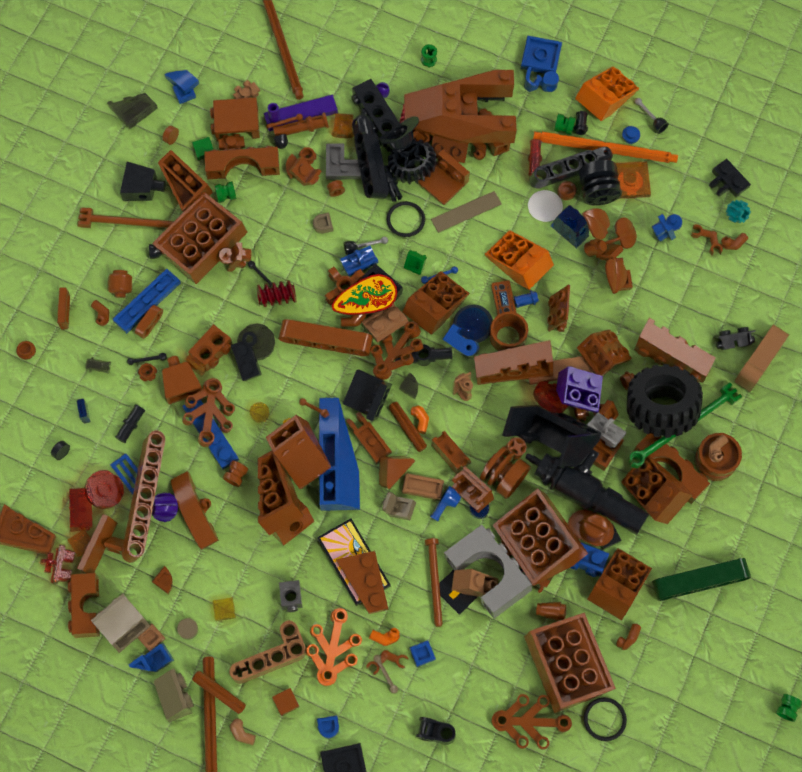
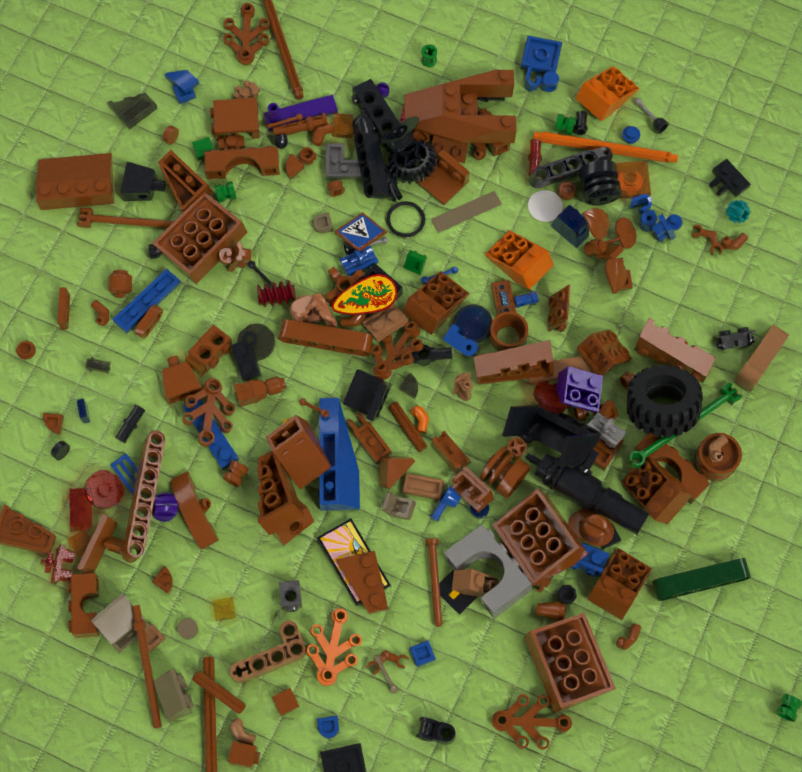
(54, 422): none -> dark orange tile
(75, 181): none -> dark orange slope
(139, 626): none -> dark orange bar
(147, 367): dark orange plate -> none
(153, 660): blue slope -> none
(162, 356): black hinge -> none
(244, 755): none -> dark orange brick
(246, 36): none -> dark orange plant
(256, 390): none -> dark orange piece
(259, 412): clear yellow tile -> none
(304, 172): dark orange bracket -> none
(311, 309): none -> nougat head
(319, 134): none -> dark orange arm
(360, 232): none -> piece
(387, 638): orange arm -> none
(566, 594): none -> black tile
(585, 718): black tyre -> none
(648, 216): none -> blue leg

